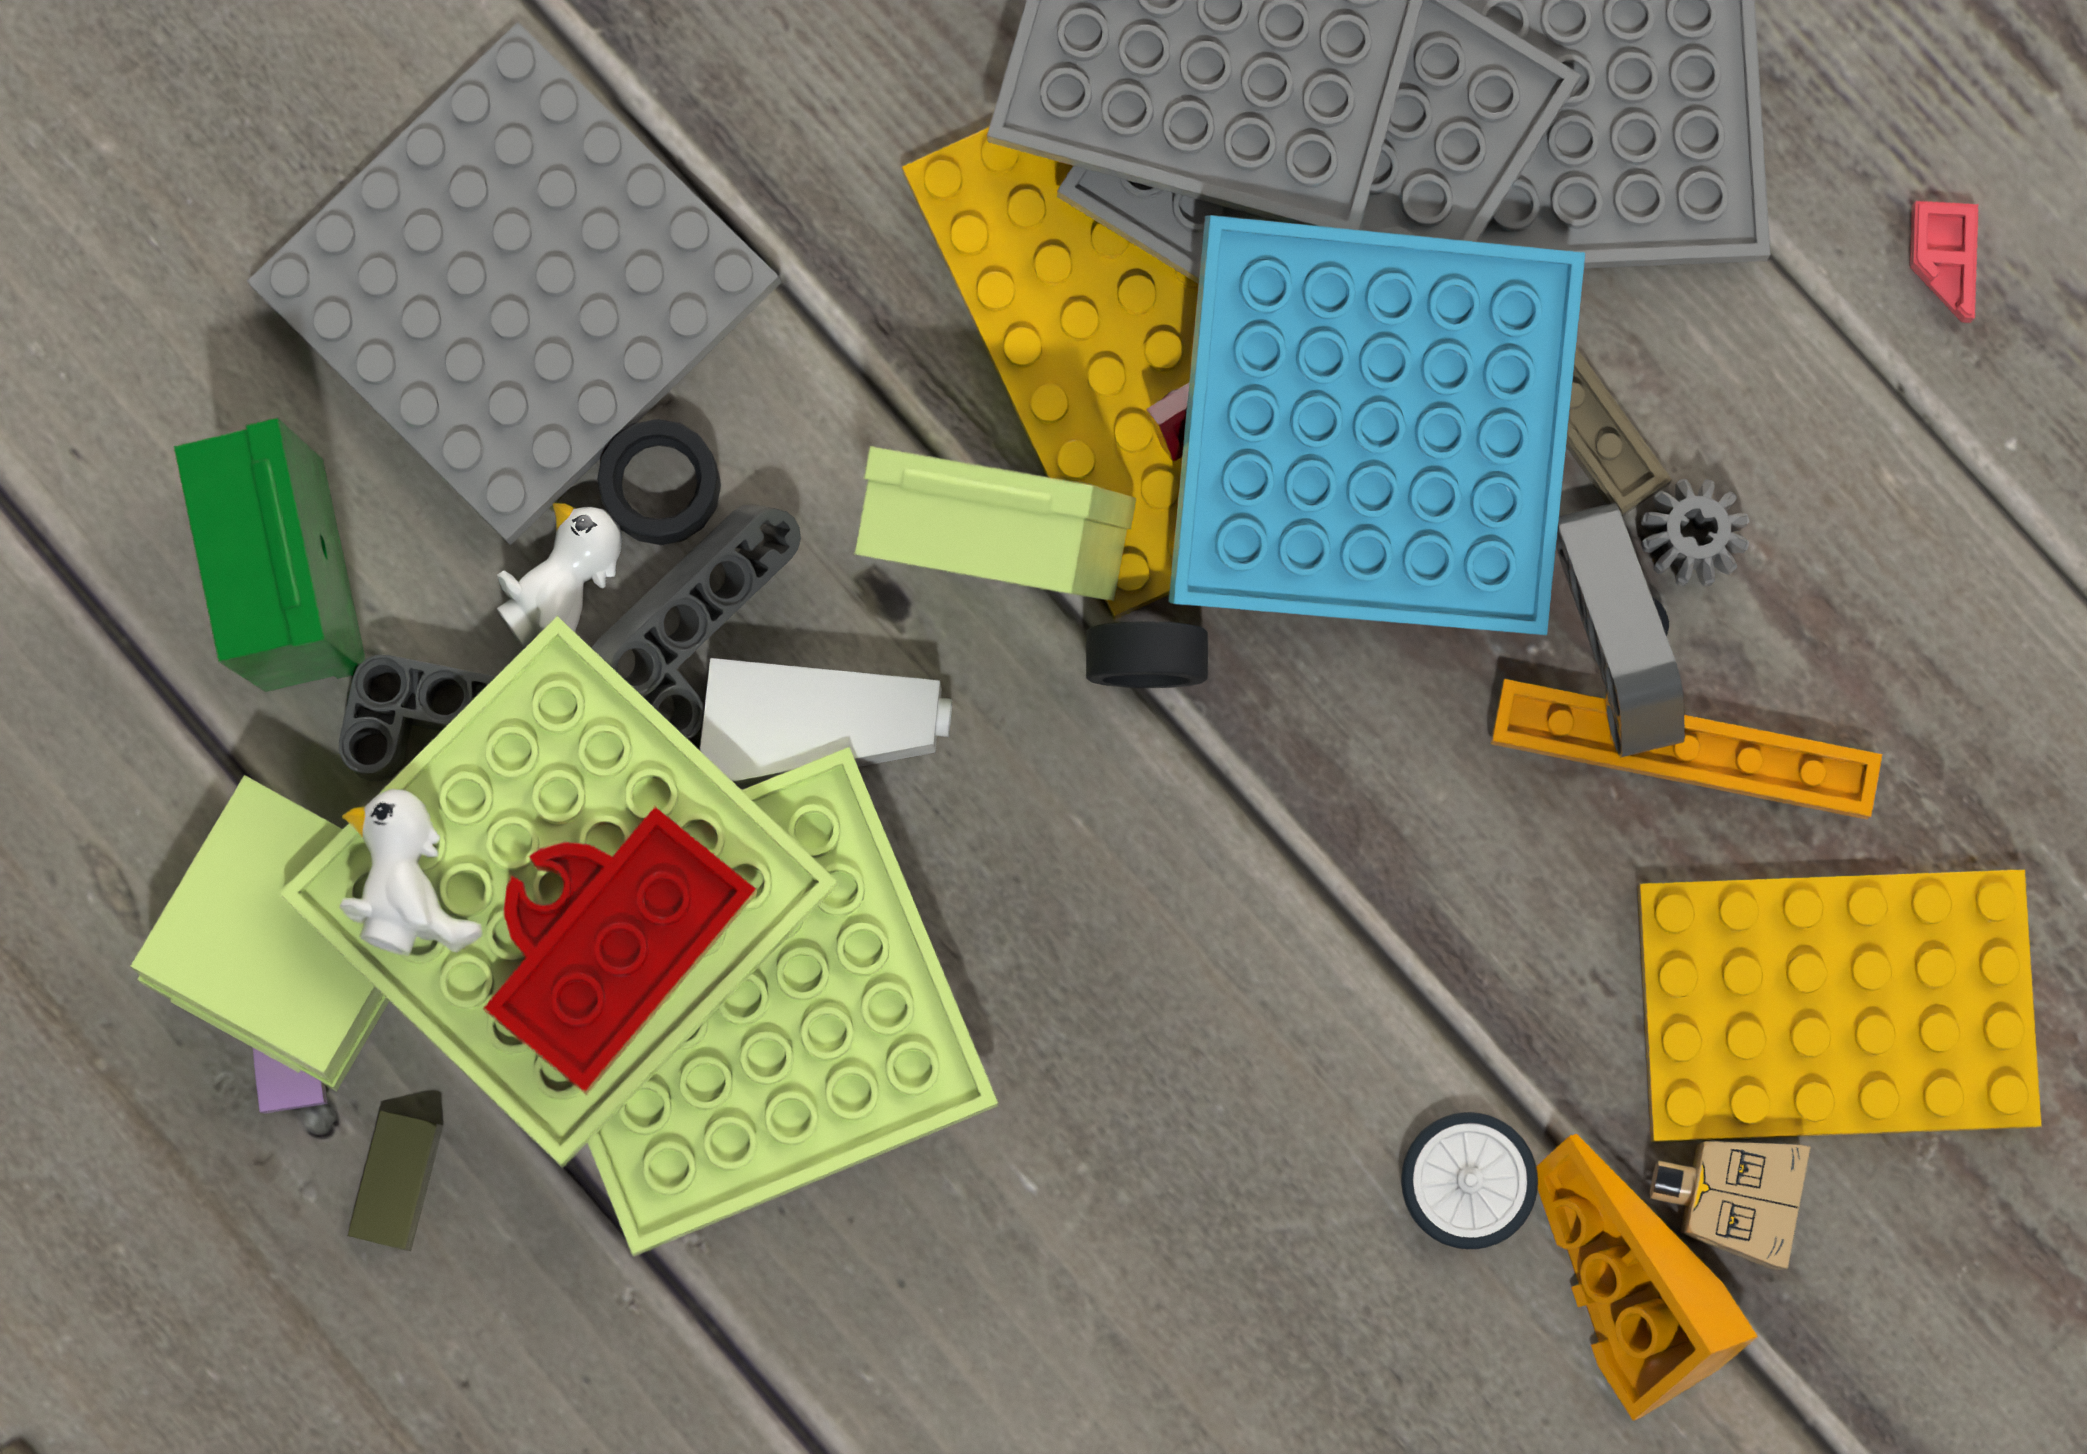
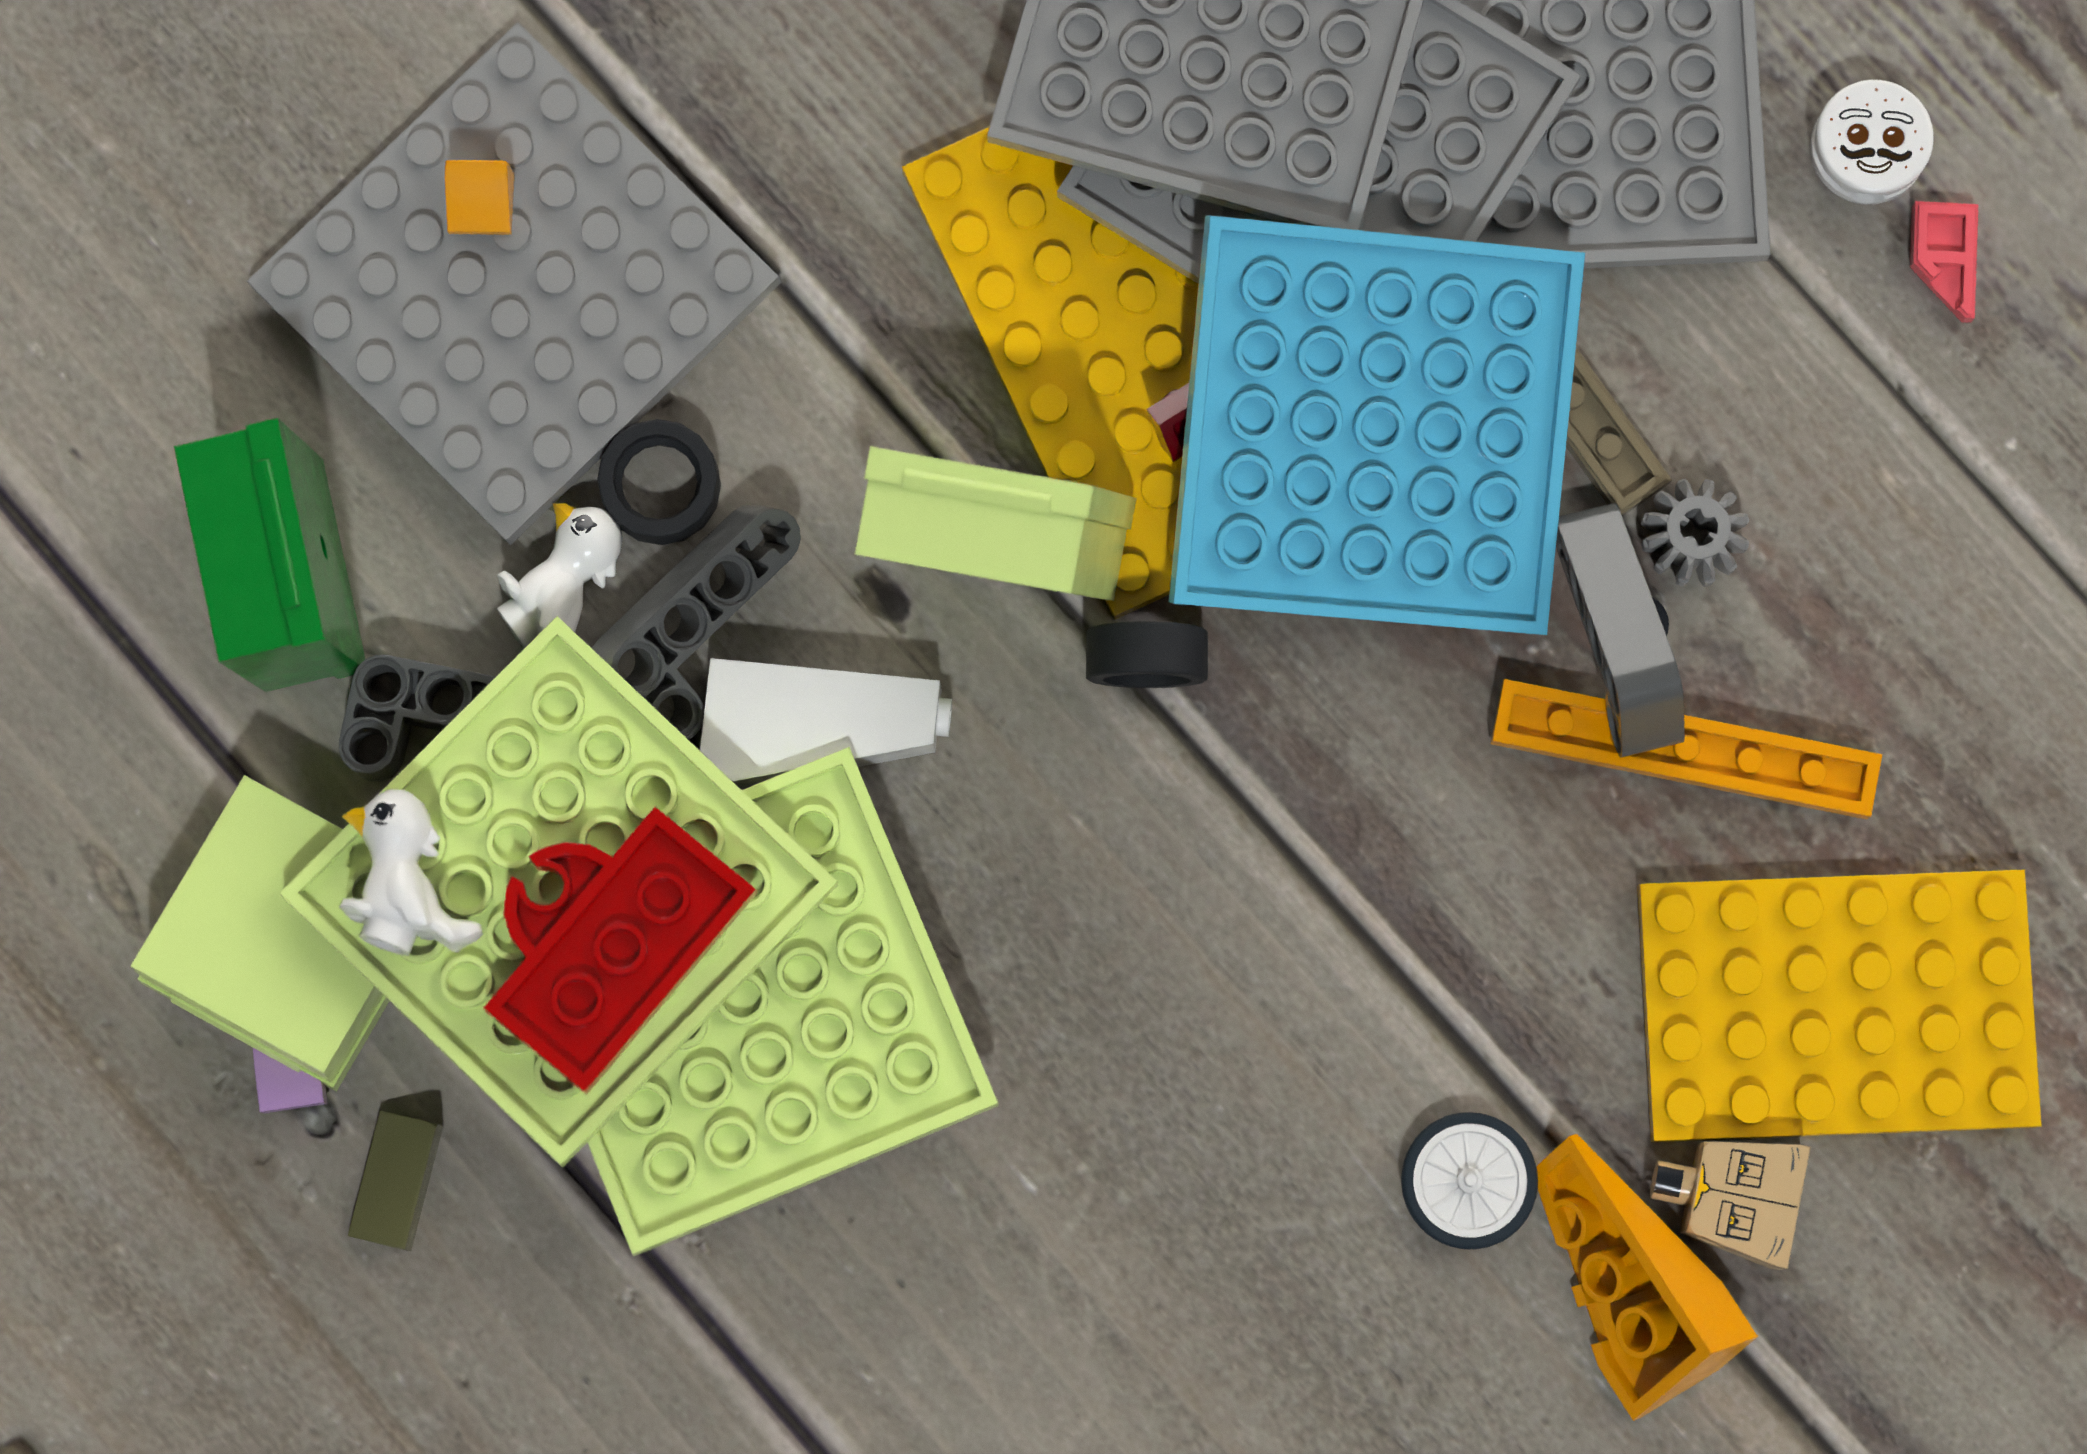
(479, 197): none -> light orange slope
(1871, 141): none -> white head

